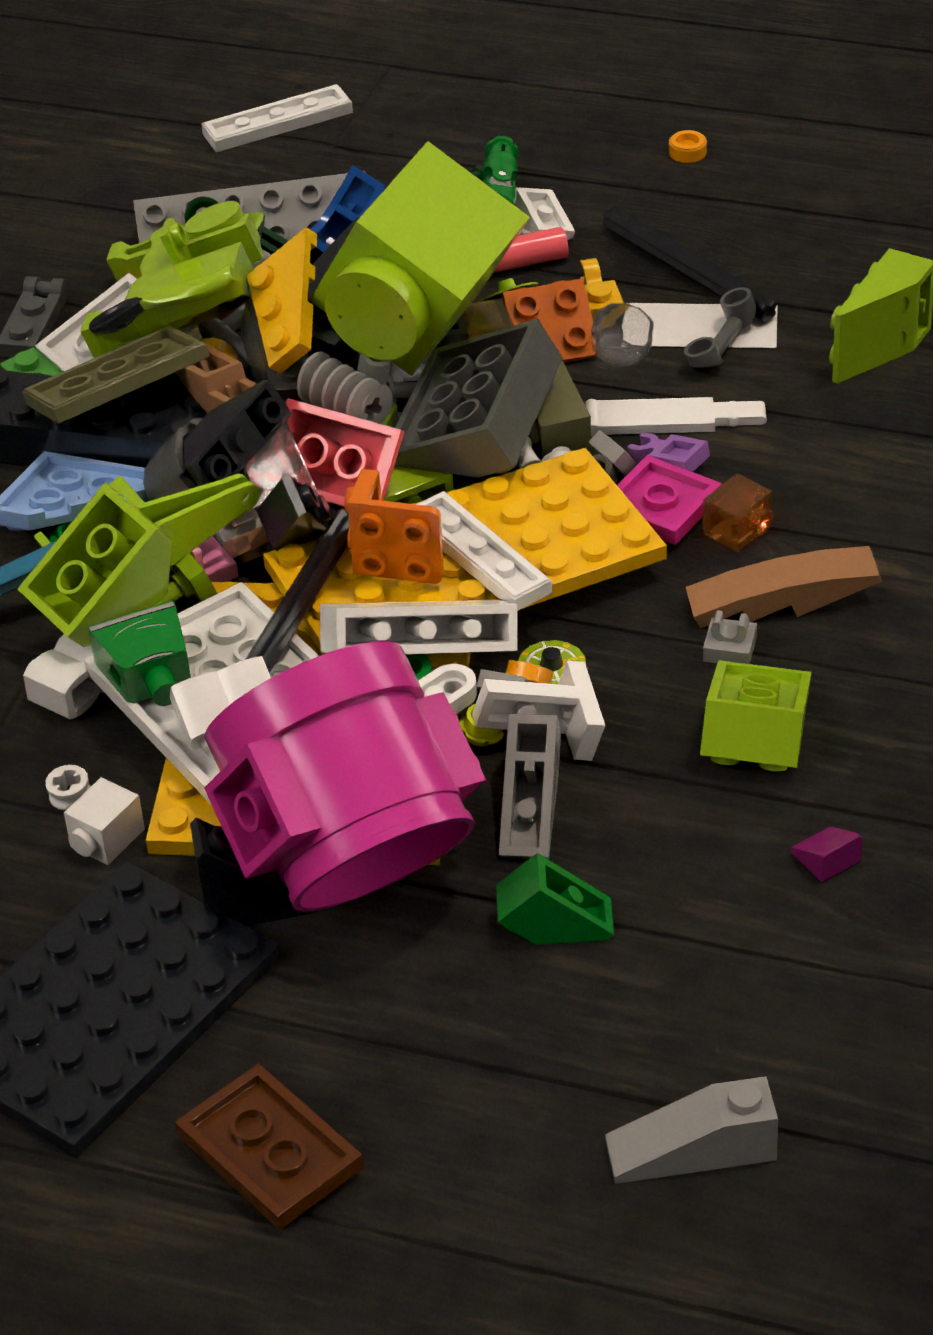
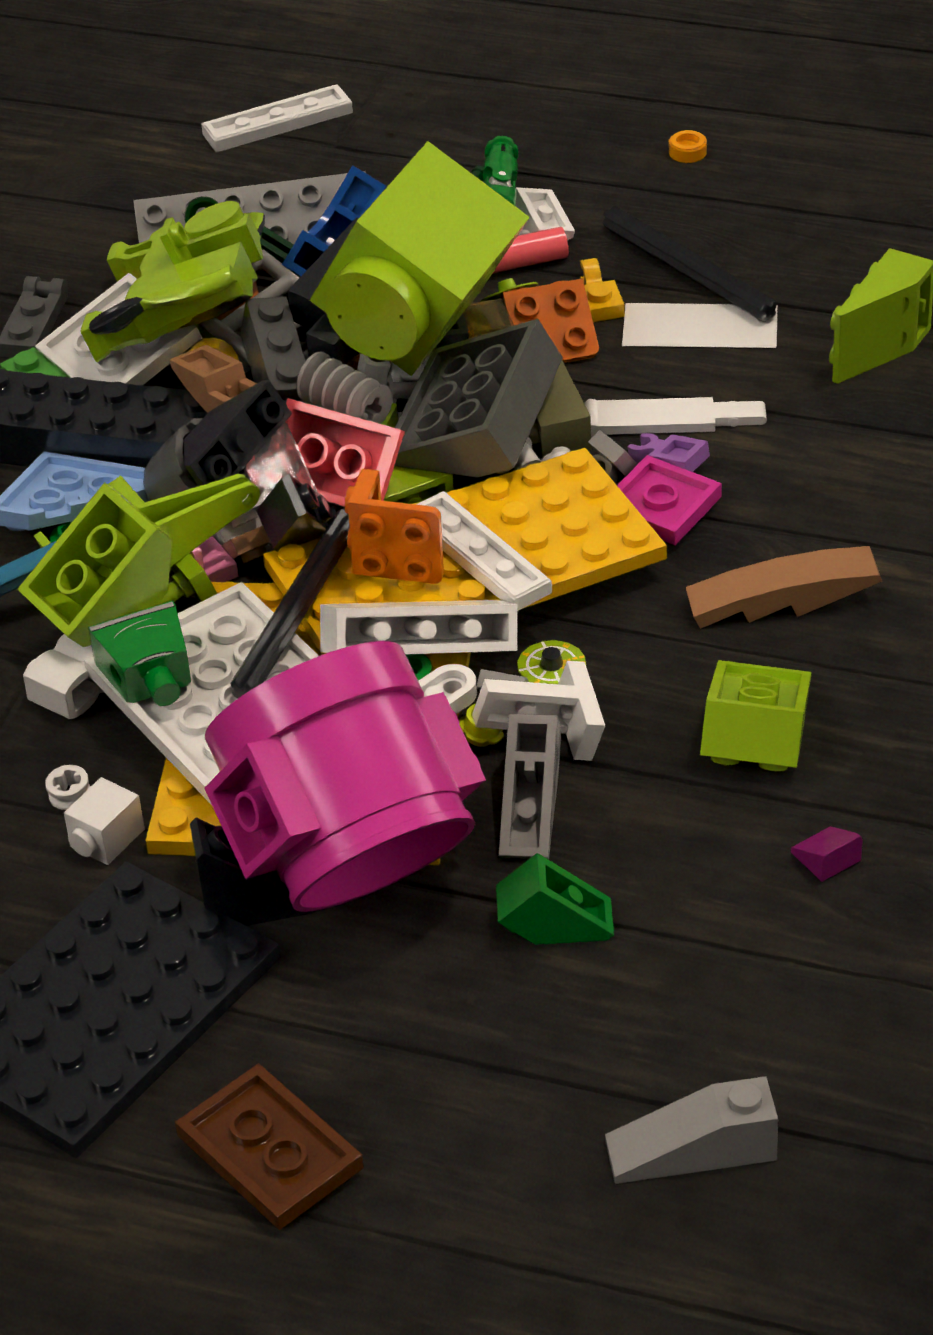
(114, 374): olive tile -> none
(207, 695): white brick -> none
(281, 300): yellow wing -> none
(532, 672): light orange tile -> none
(621, 334): clear hair -> none
(729, 639): light grey tile -> none
(737, 512): clear orange brick -> none
(739, 312): dark grey bar -> none

